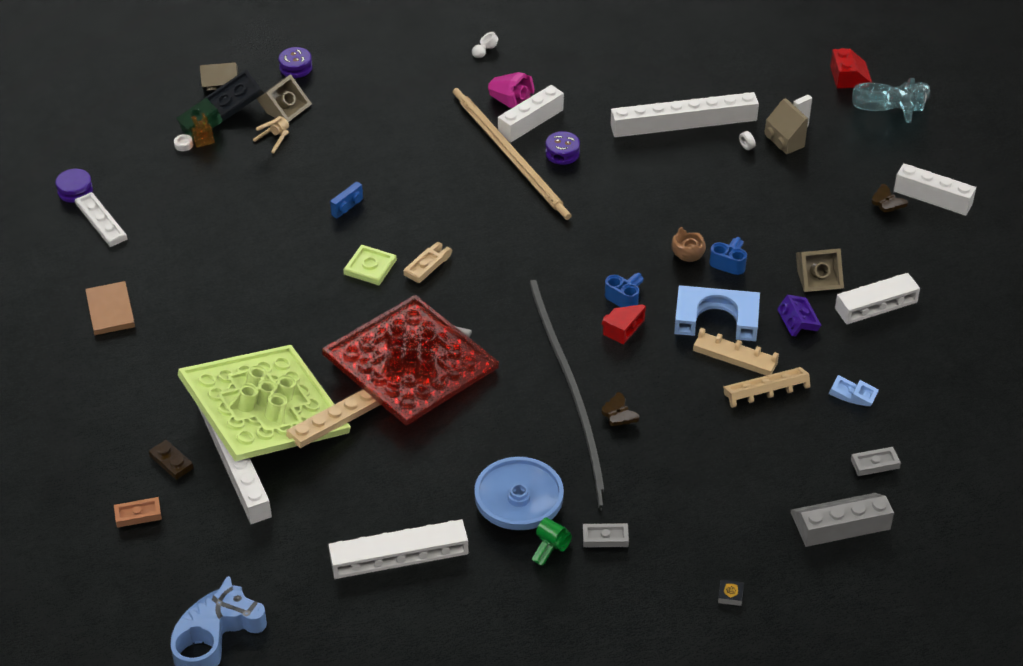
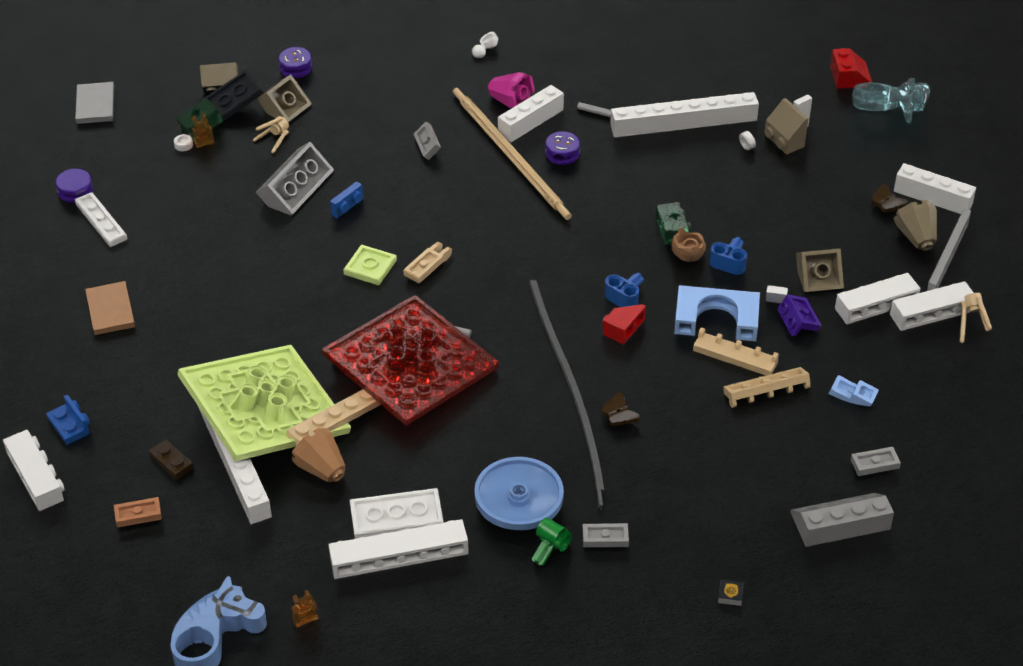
(33, 469): none -> white brick
(69, 421): none -> blue bracket
(95, 102): none -> light grey tile
(295, 180): none -> light grey slope
(304, 609): none -> clear orange plate
(320, 456): none -> medium nougat cone
(395, 512): none -> white tile
(427, 140): none -> light grey plate
(594, 109): none -> light grey bar
(670, 219): none -> clear green brick
(776, 294): none -> white tile
(918, 224): none -> dark tan cone
(929, 306): none -> white brick
(949, 250): none -> light grey tile
(974, 304): none -> tan plant

